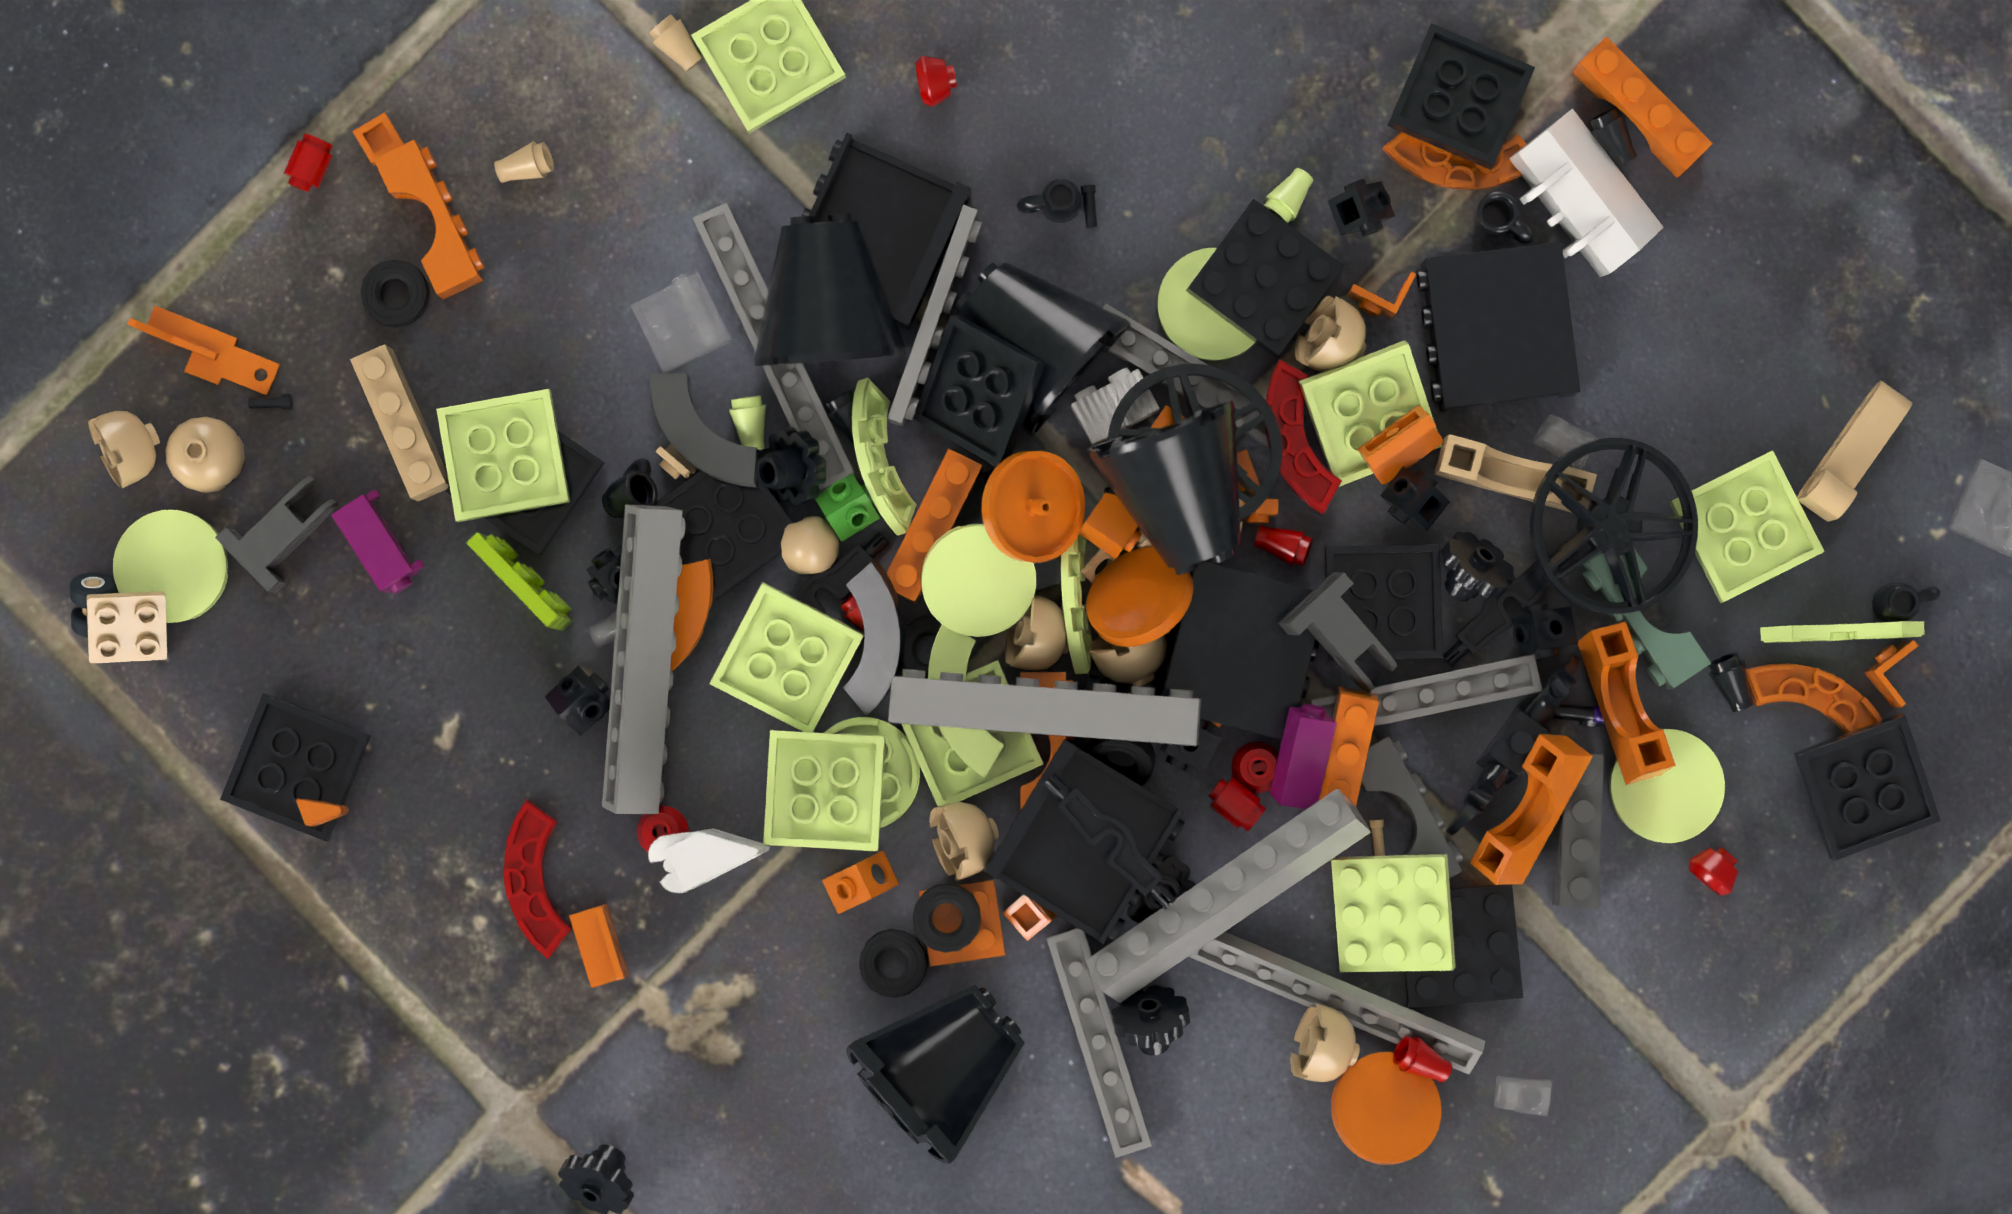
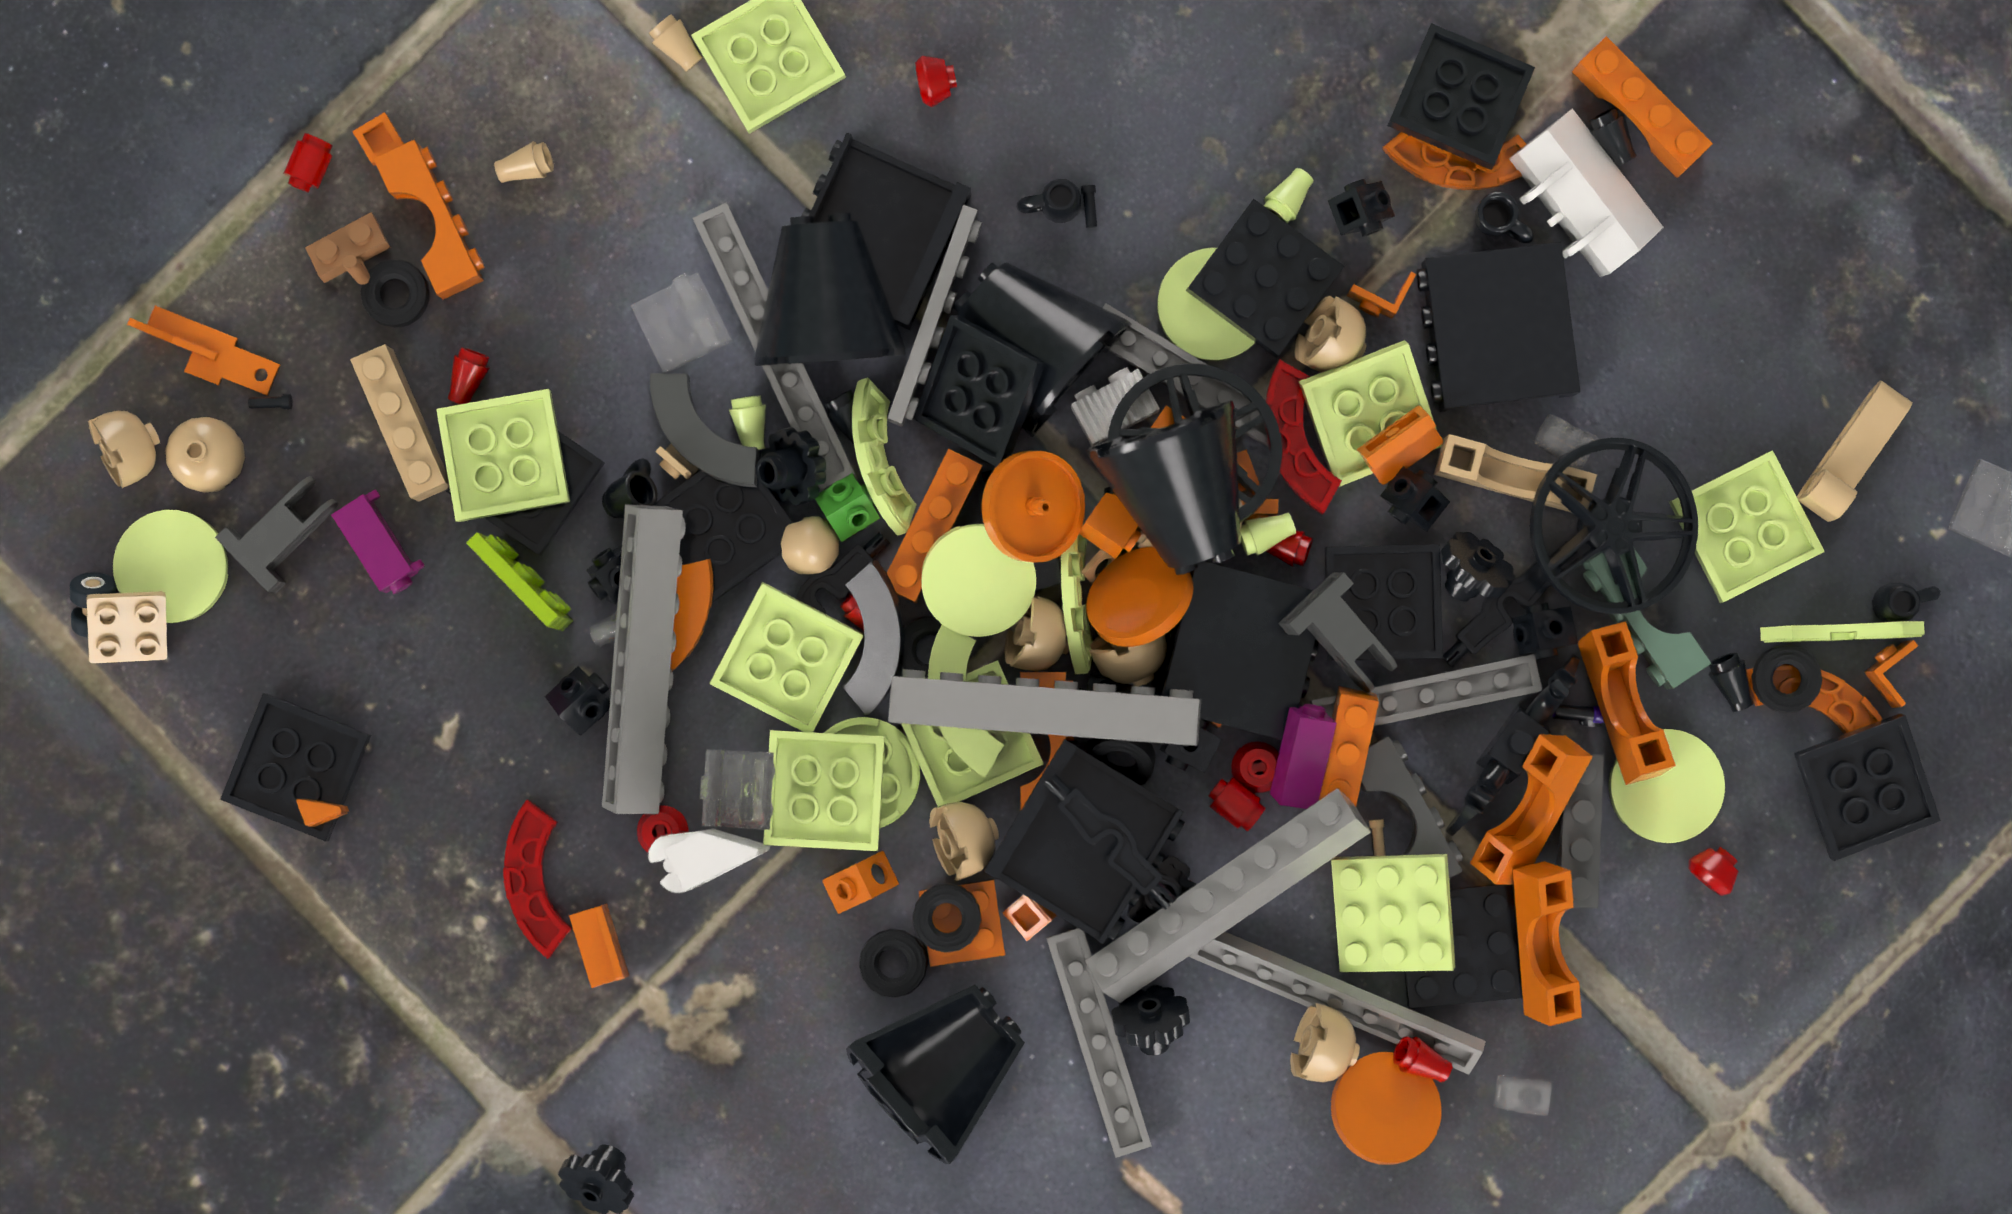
(348, 249): none -> medium nougat plate
(467, 374): none -> red cone
(737, 789): none -> clear plate
(1265, 532): none -> yellowish green cone
(1548, 986): none -> orange arch
(1763, 678): none -> black tyre

